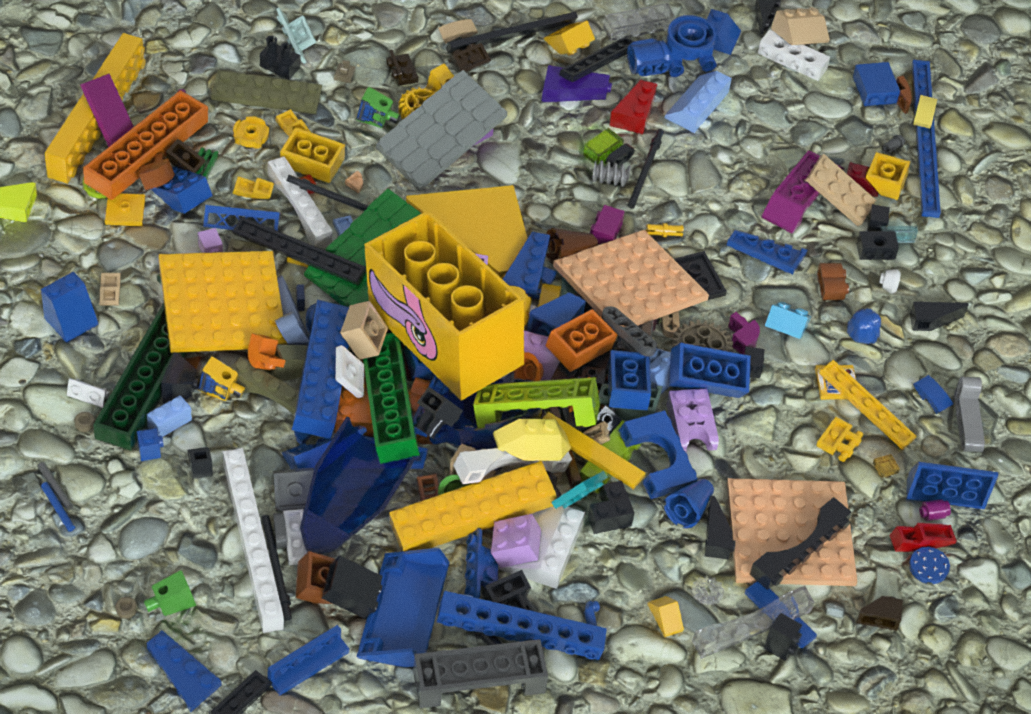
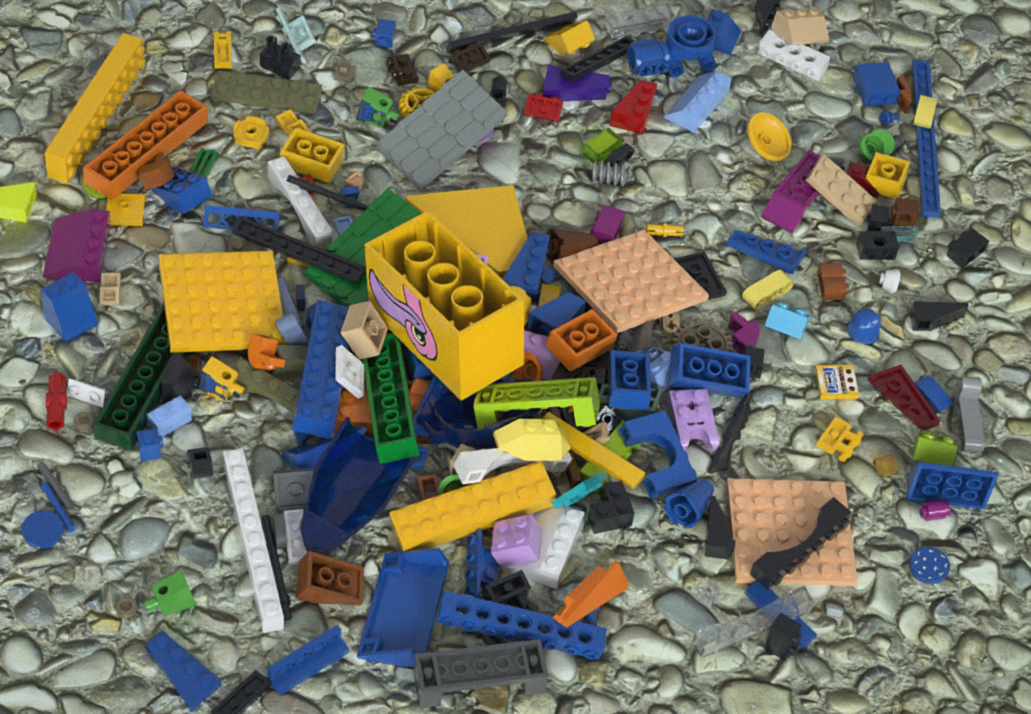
(42, 529): none -> blue tile
(56, 401): none -> red piece
(78, 245): none -> magenta slope
(107, 108): magenta tile -> none
(184, 157): dark brown slope -> none
(210, 241): lavender brick -> none
(222, 50): none -> yellow plate
(257, 190): yellow slope -> none
(350, 192): none -> blue tile
(352, 587): black brick -> none
(385, 33): none -> blue brick
(437, 413): black brick -> none
(461, 28): tan slope -> none
(498, 90): none -> black piece
(543, 107): none -> red bracket
(592, 593): none -> orange wedge
(640, 461): none -> dark tan tile
(644, 344): dark grey beam -> none
(654, 146): black bar -> none
(667, 615): yellow slope -> none
(733, 432): none -> black sword
(768, 289): none -> light yellow beam
(769, 136): none -> yellow dish
(867, 404): yellow tile -> none
(876, 141): none -> bright green piece
(882, 613): dark brown slope -> none
(888, 117): none -> blue hair
(904, 212): none -> reddish brown brick
(904, 394): none -> dark red wing
(922, 535): red slope -> none
(934, 449): none -> lime slope
(967, 247): none -> black brick

